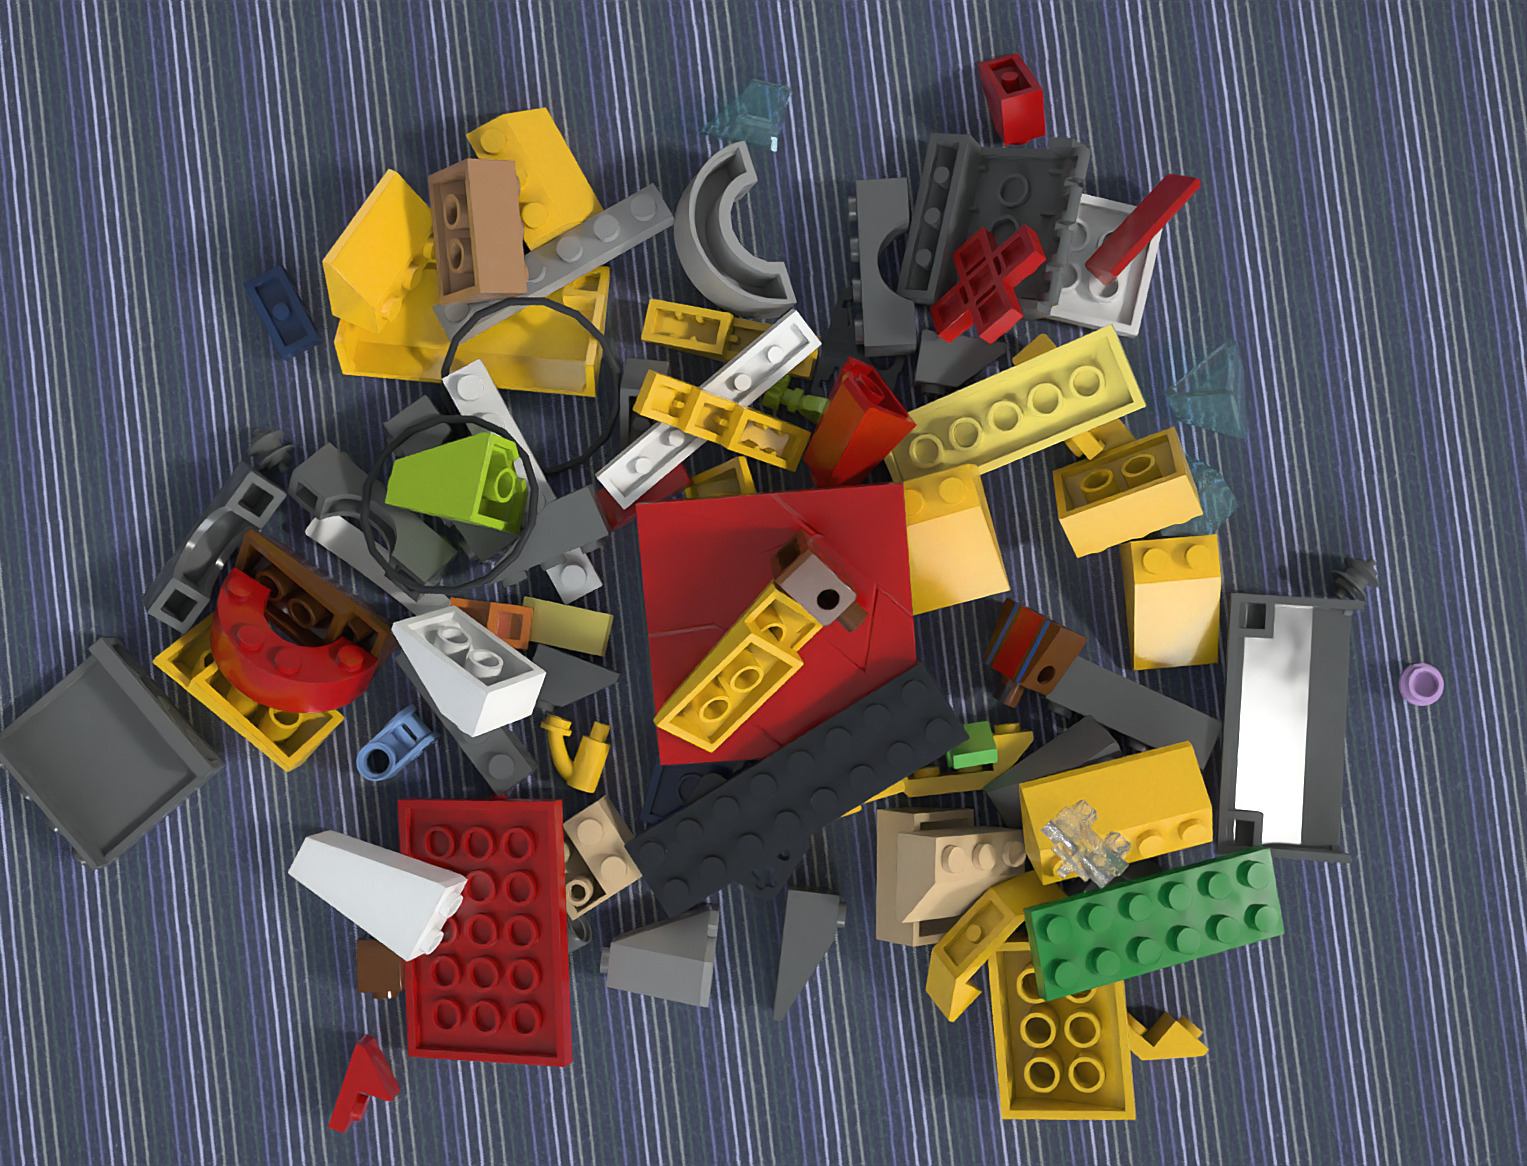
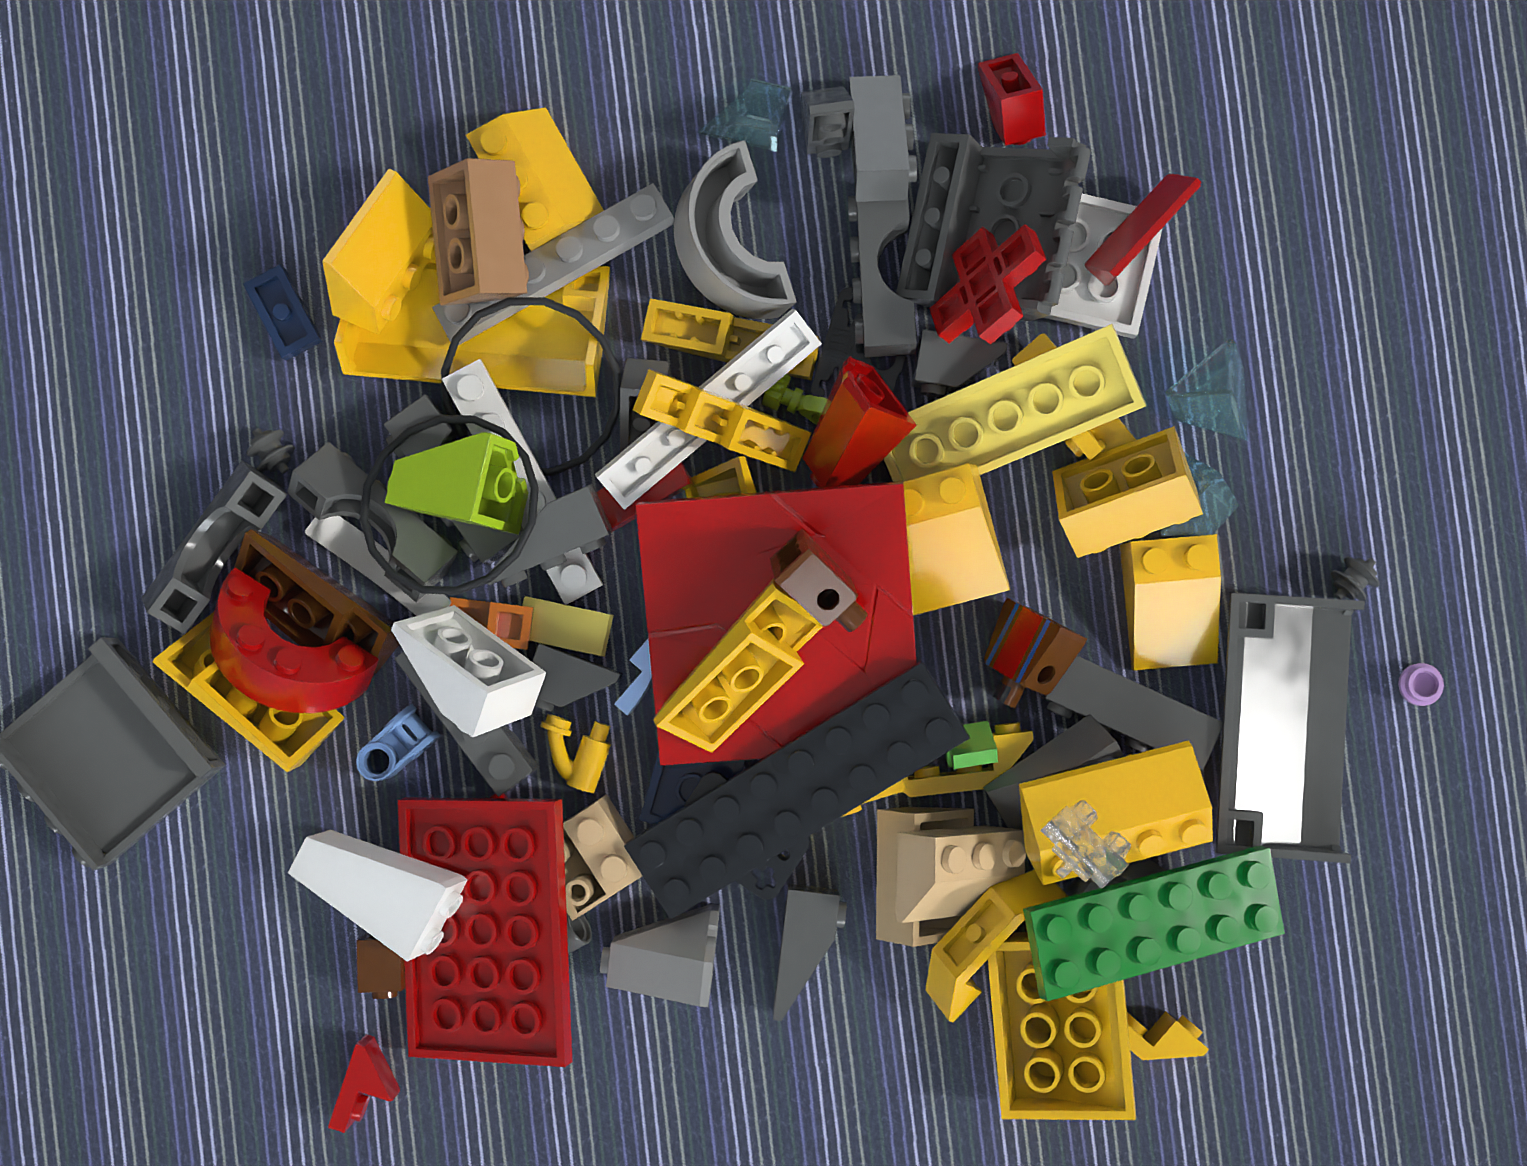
(641, 684): none -> light blue slope
(827, 120): none -> dark grey slope
(881, 139): none -> brick

